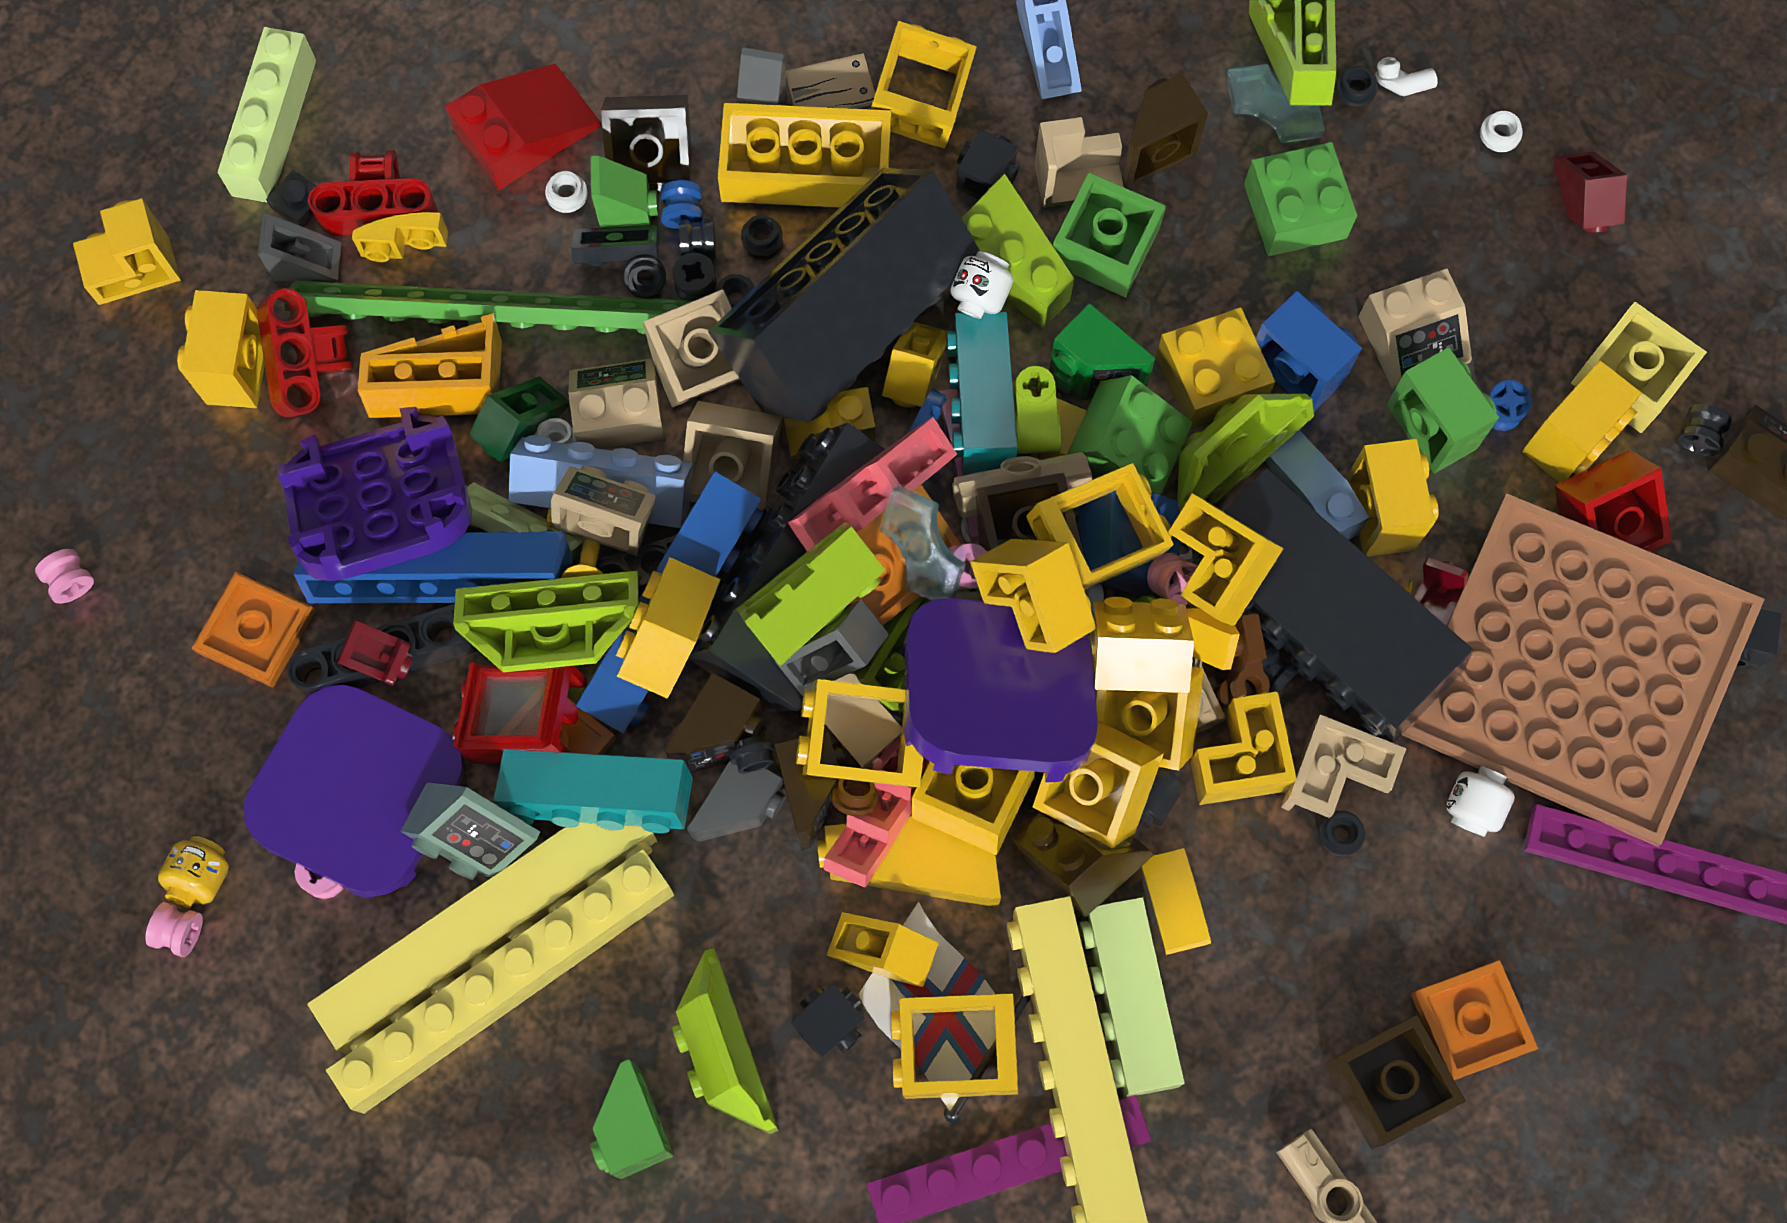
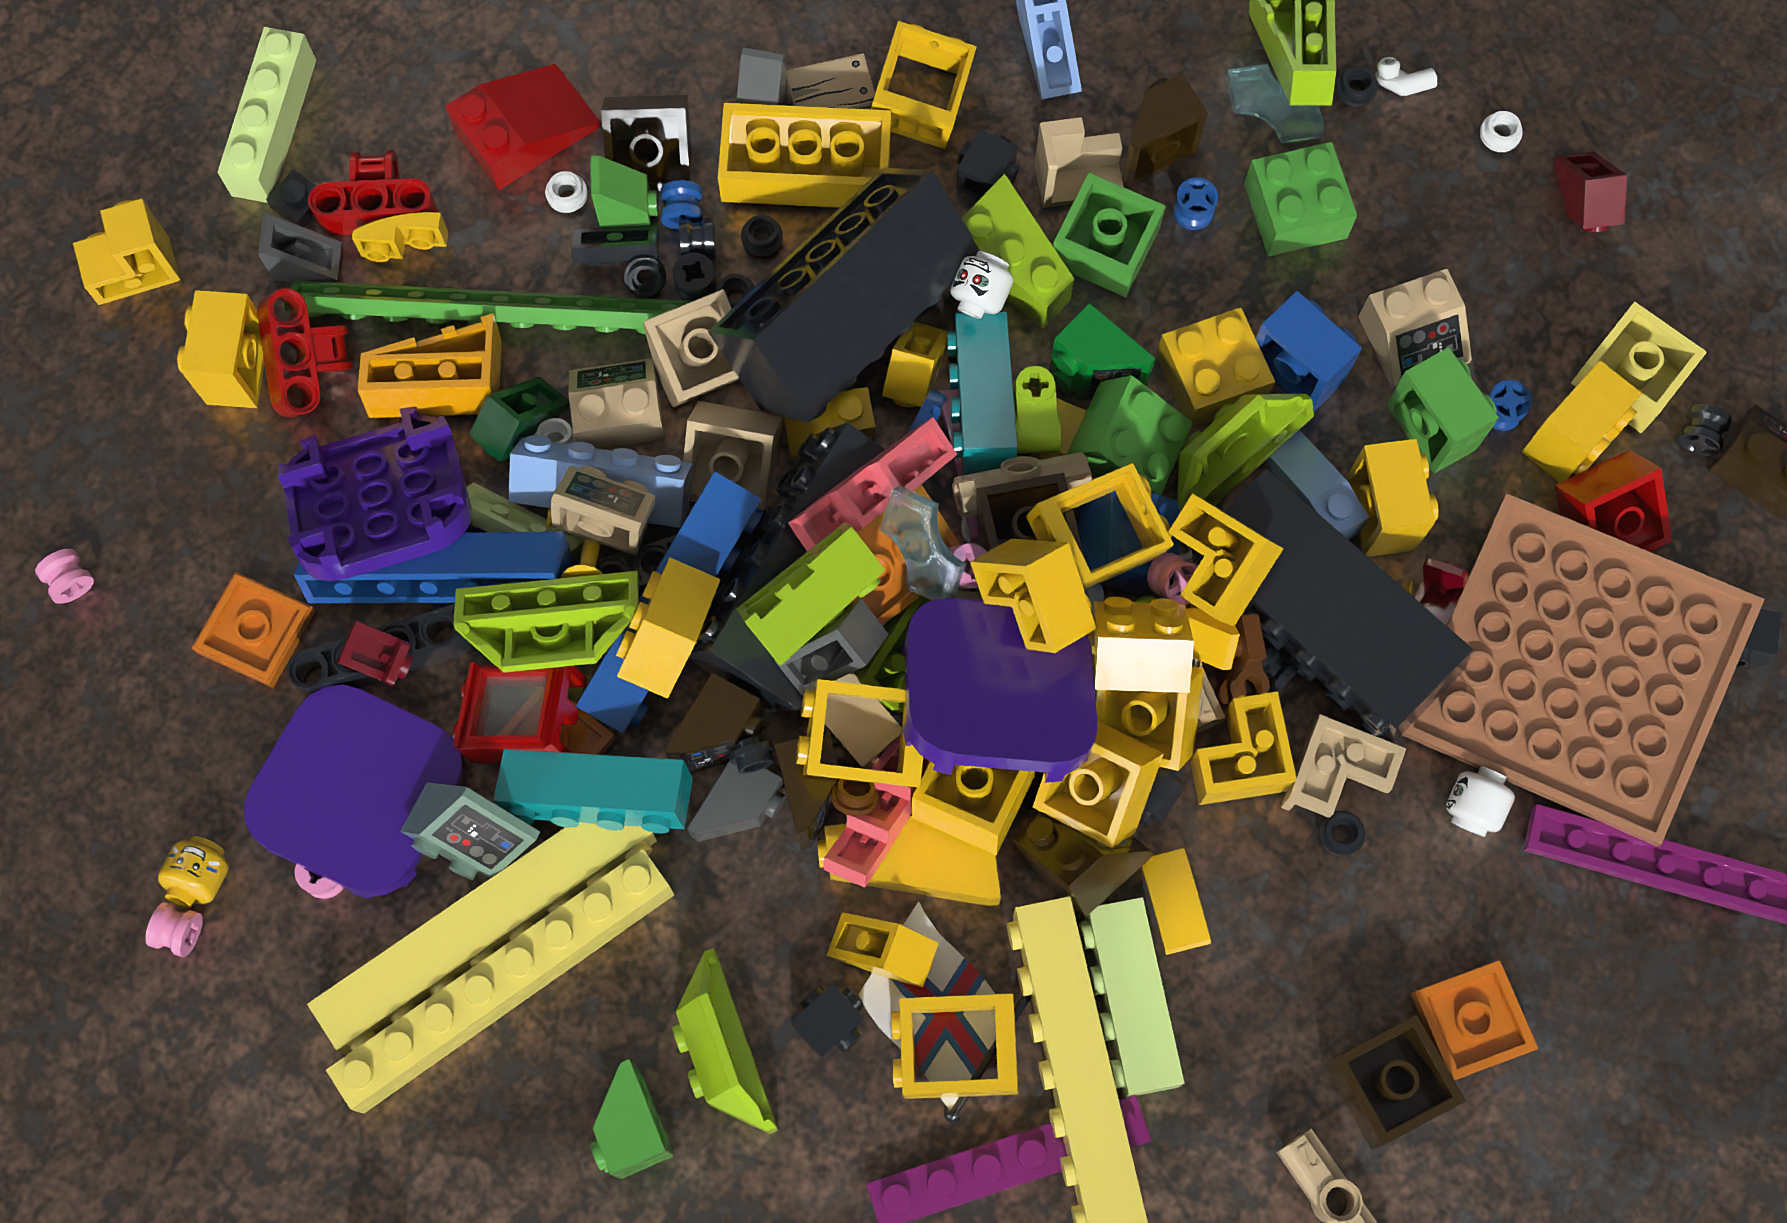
(1195, 193): none -> blue wheel

